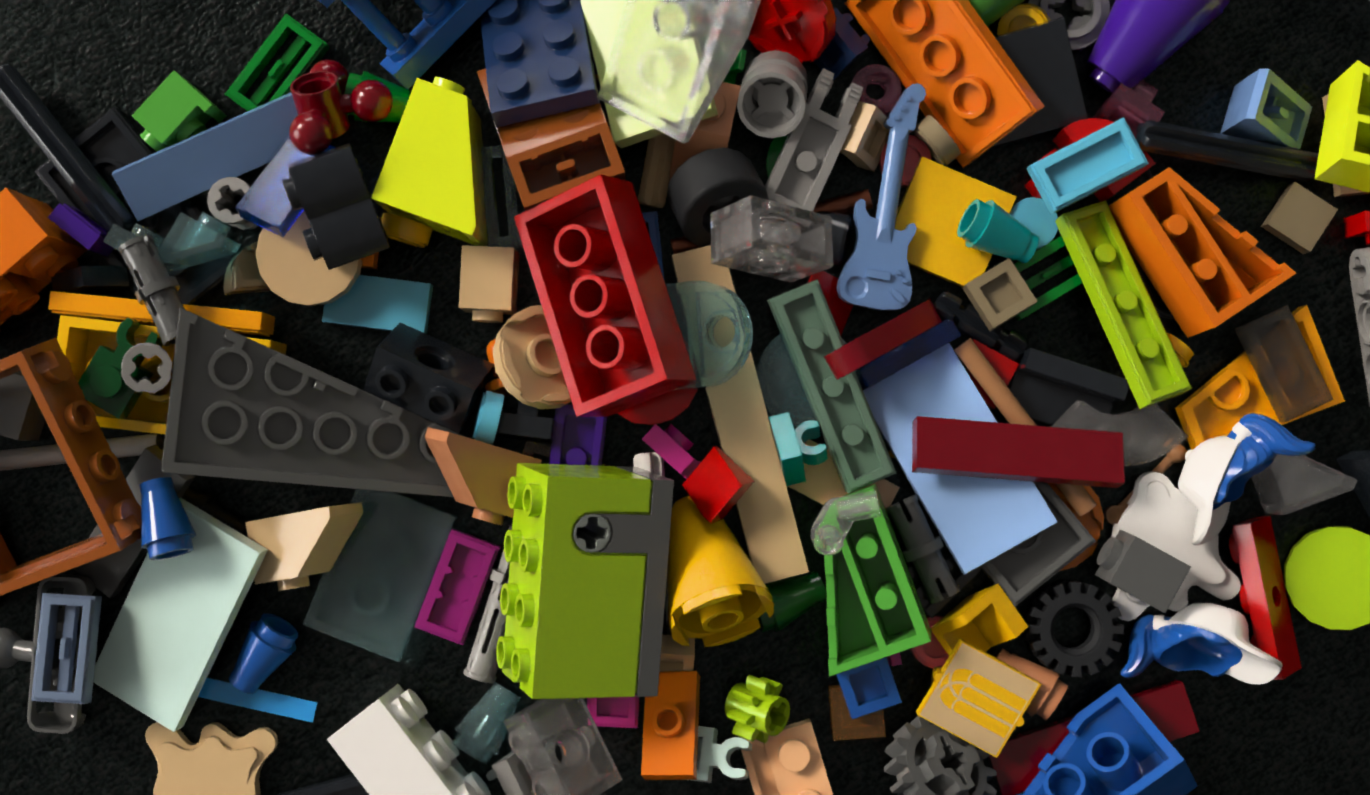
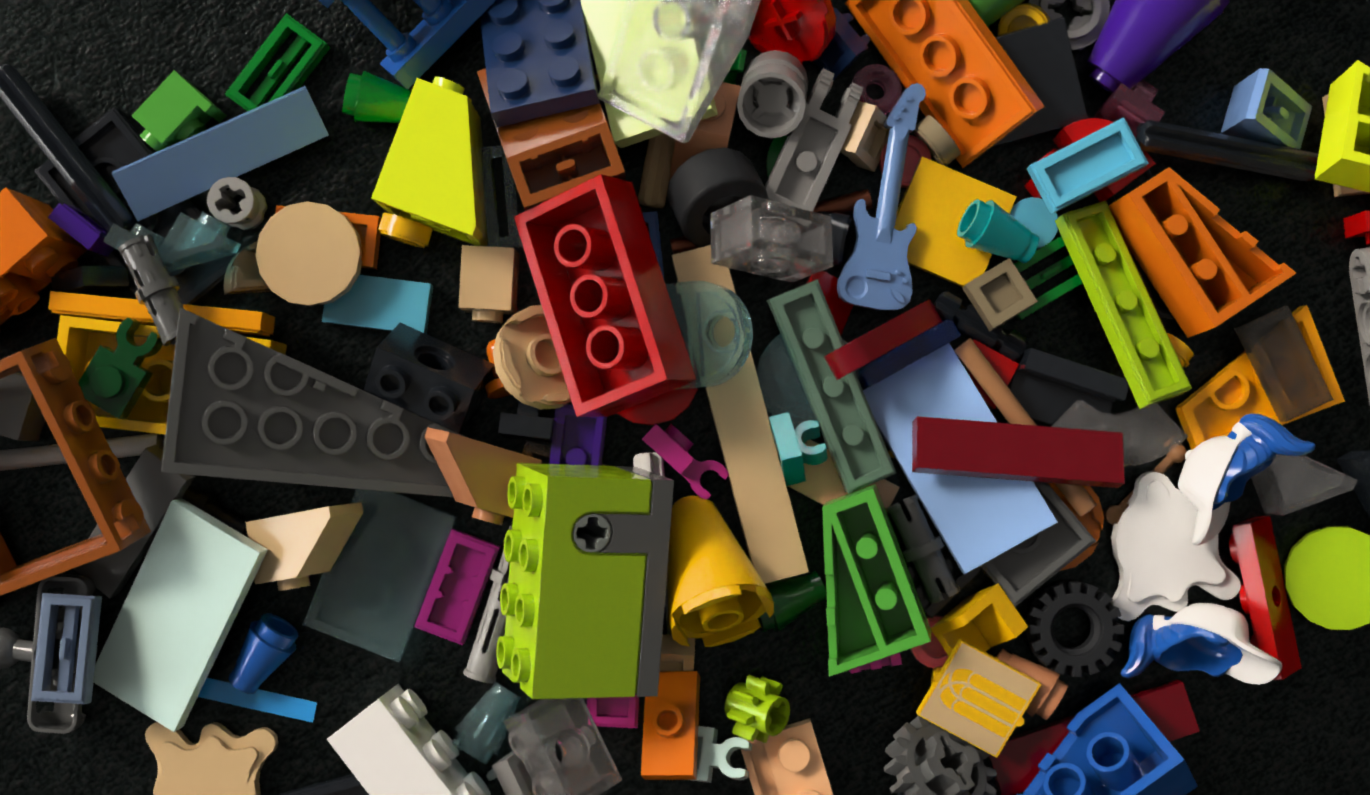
(145, 384): light grey bush -> none
(164, 523): blue cone -> none
(267, 200): clear blue tile -> none
(324, 105): dark red piece -> none
(337, 207): black brick -> none
(488, 417): medium azure tile -> none
(717, 485): red slope -> none
(837, 518): clear arm -> none
(845, 727): clear orange tile -> none
(868, 688): blue tile -> none
(1141, 570): dark grey brick -> none
(1299, 218): dark tan tile -> none

